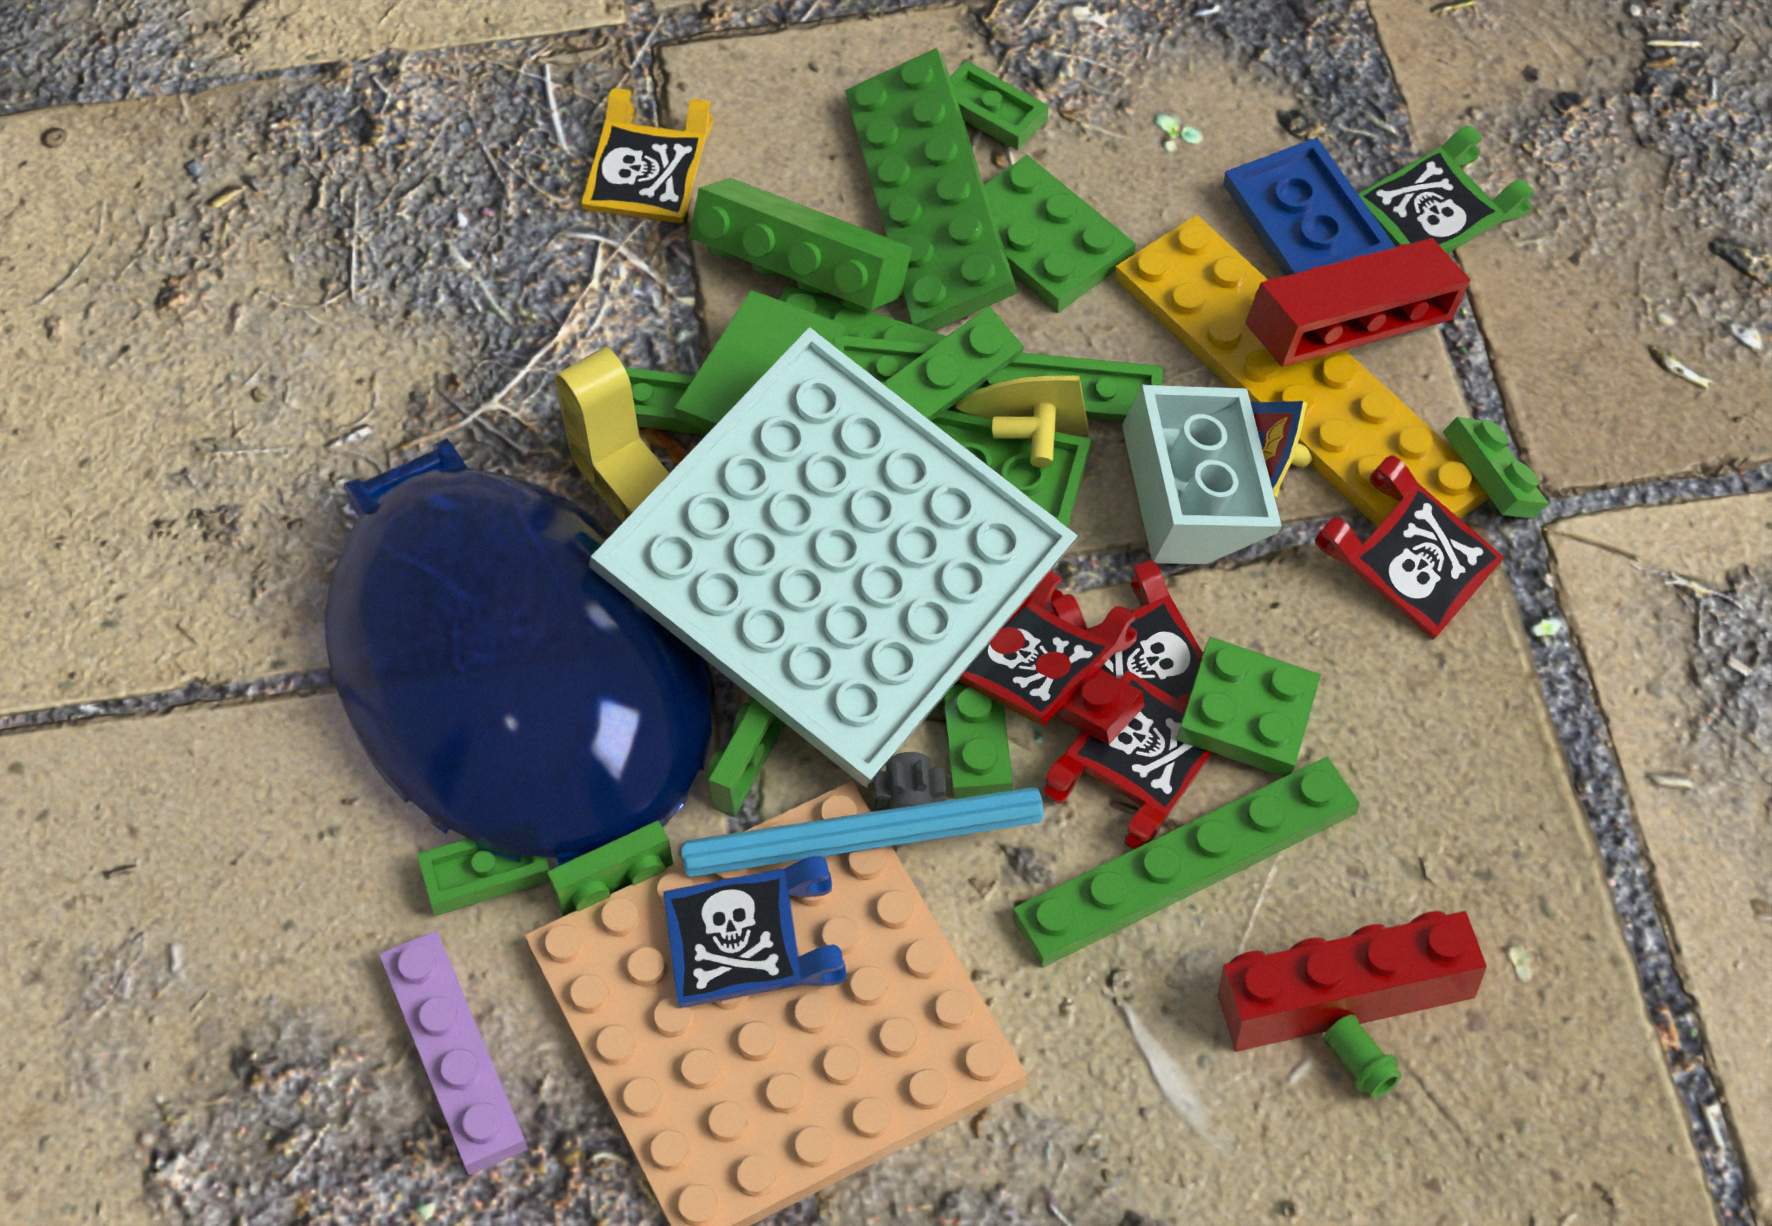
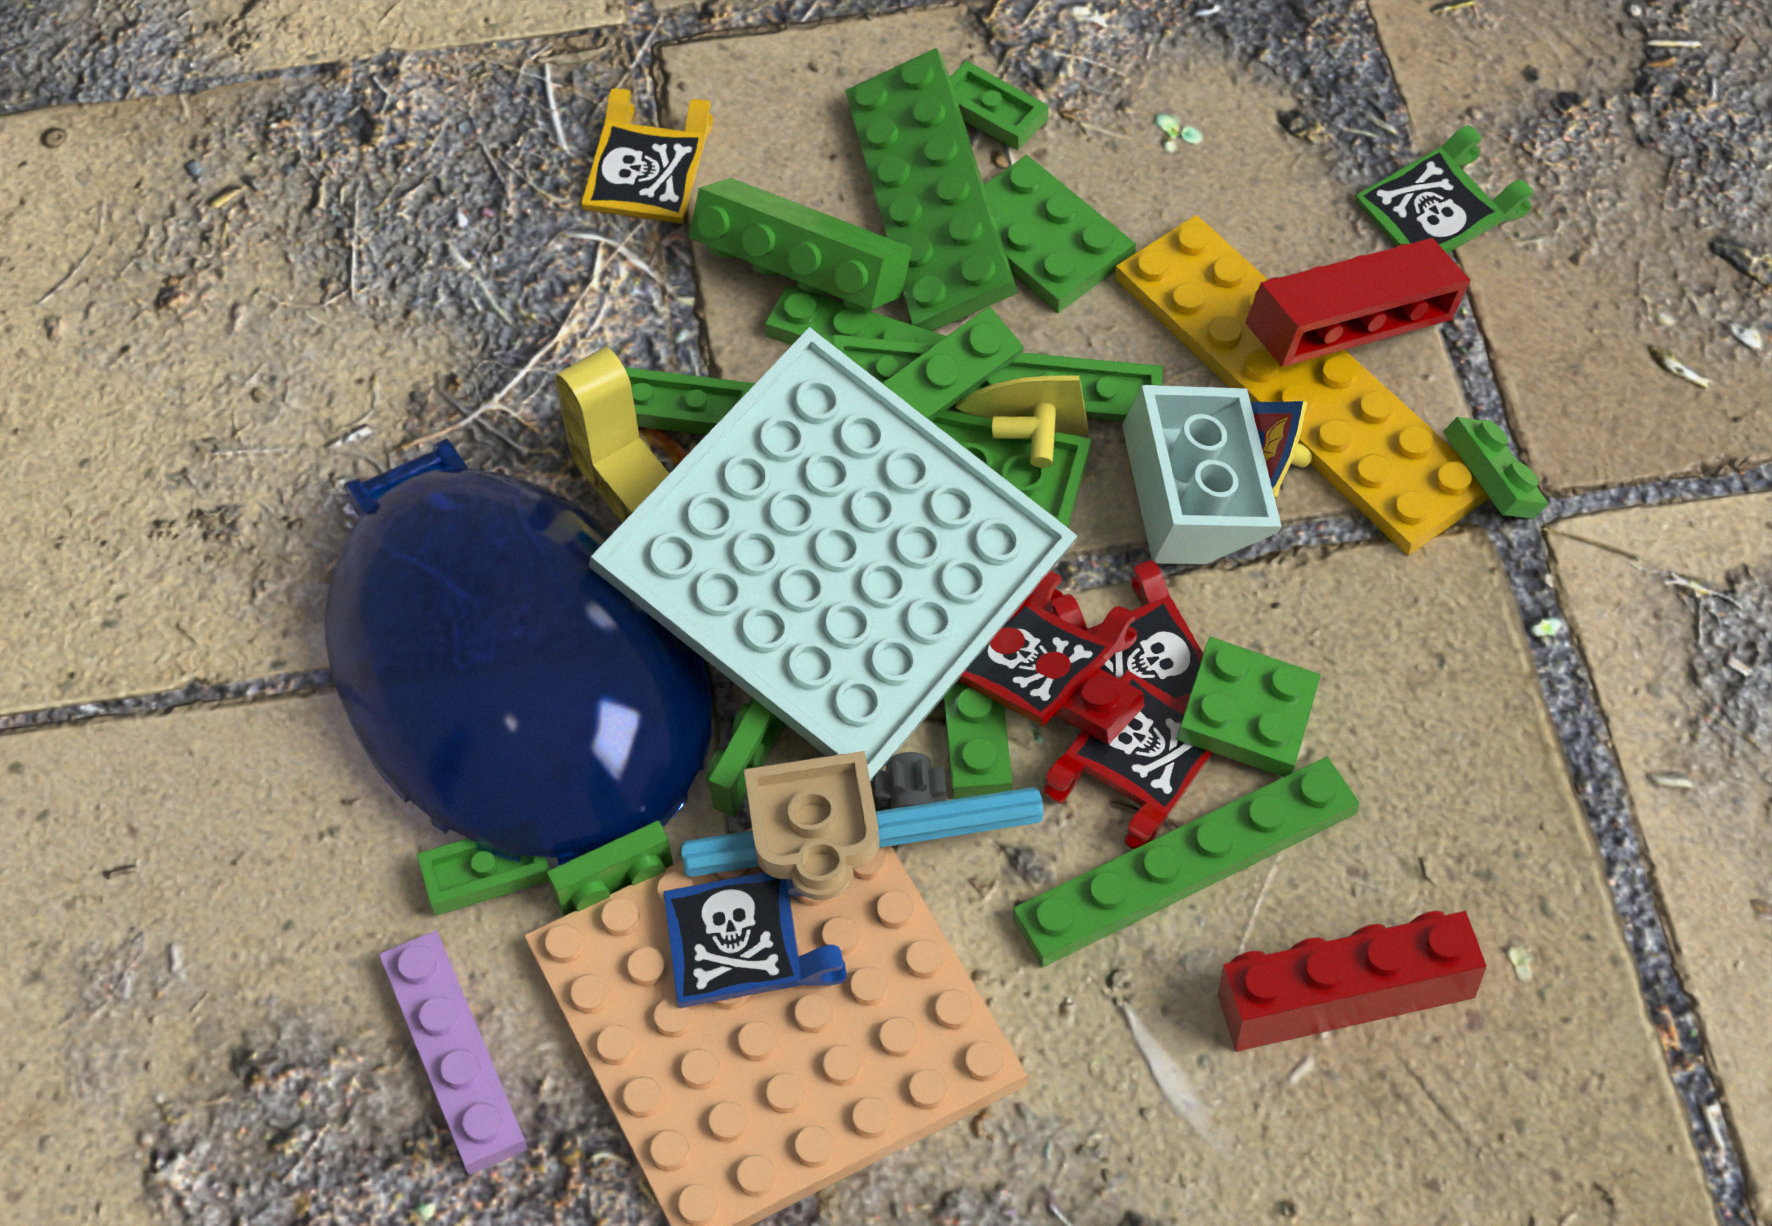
(744, 353): bright green tile -> none
(813, 821): none -> tan plate
(1304, 208): blue plate -> none
(1361, 1055): bright green pin -> none
(1418, 555): flag -> none

